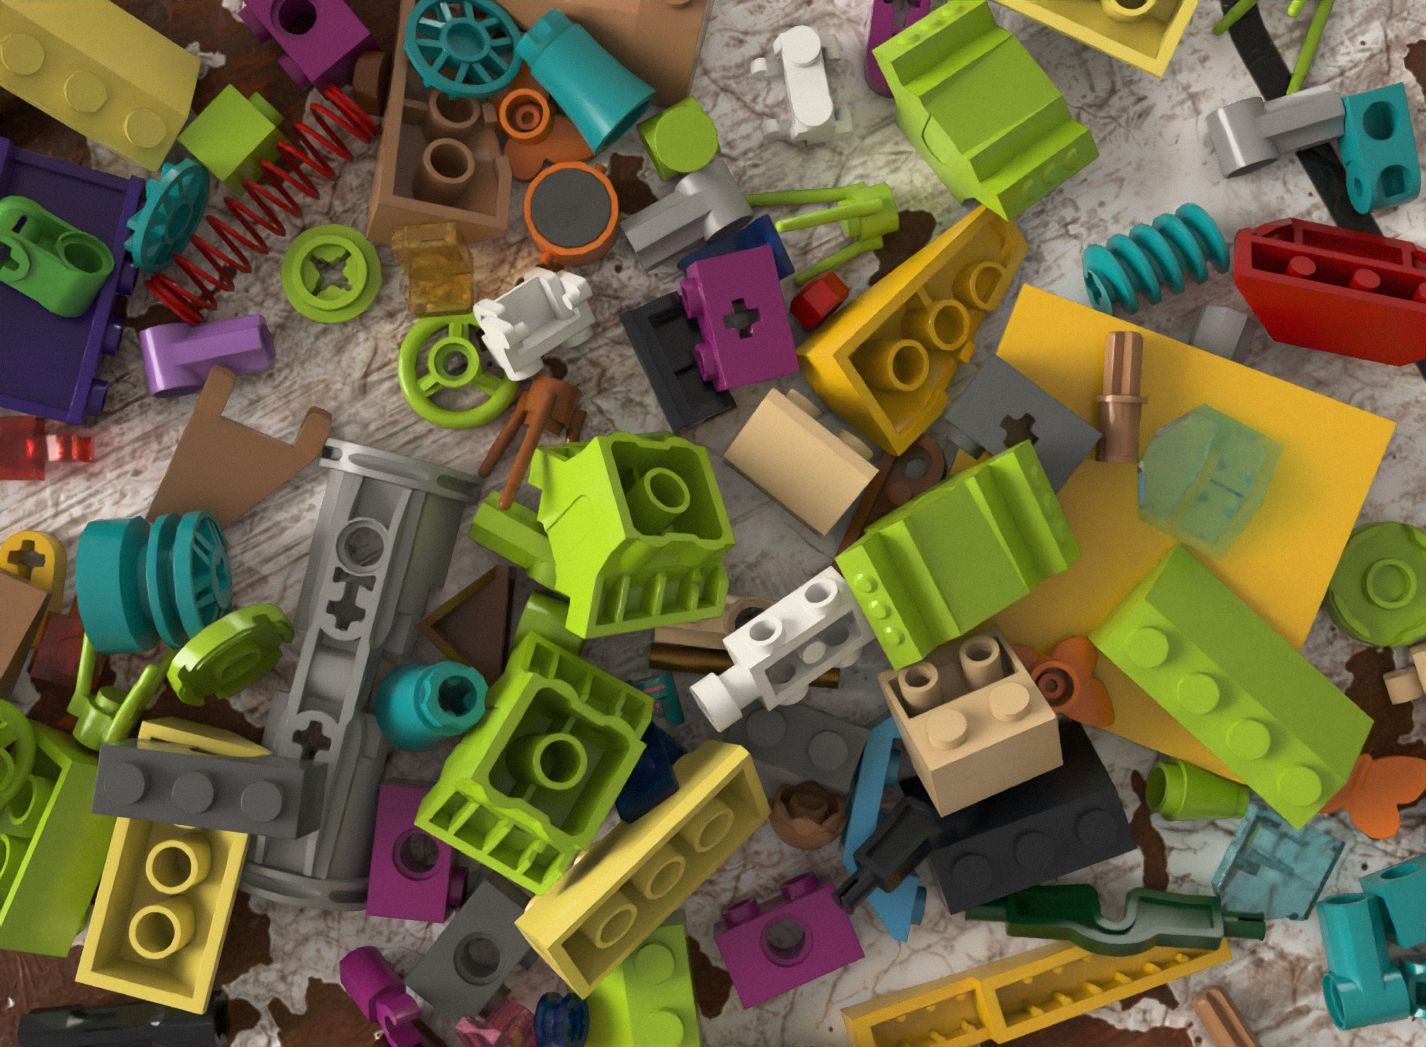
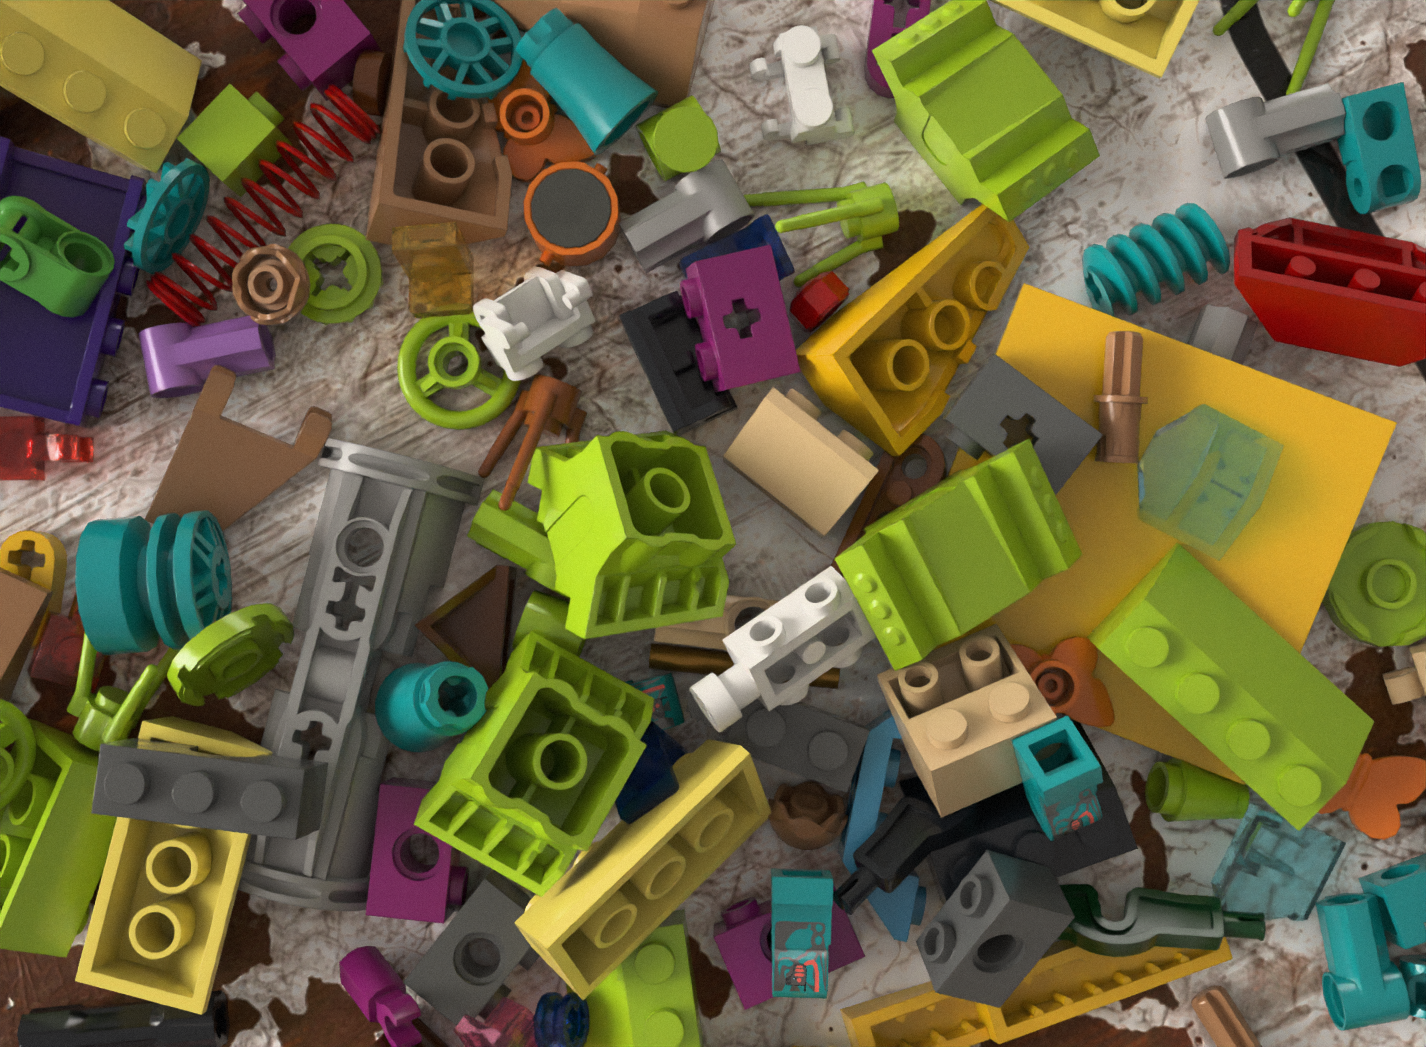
(252, 284): none -> medium nougat plate
(800, 932): none -> teal leg
(994, 929): none -> dark grey brick
(1062, 785): none -> teal leg

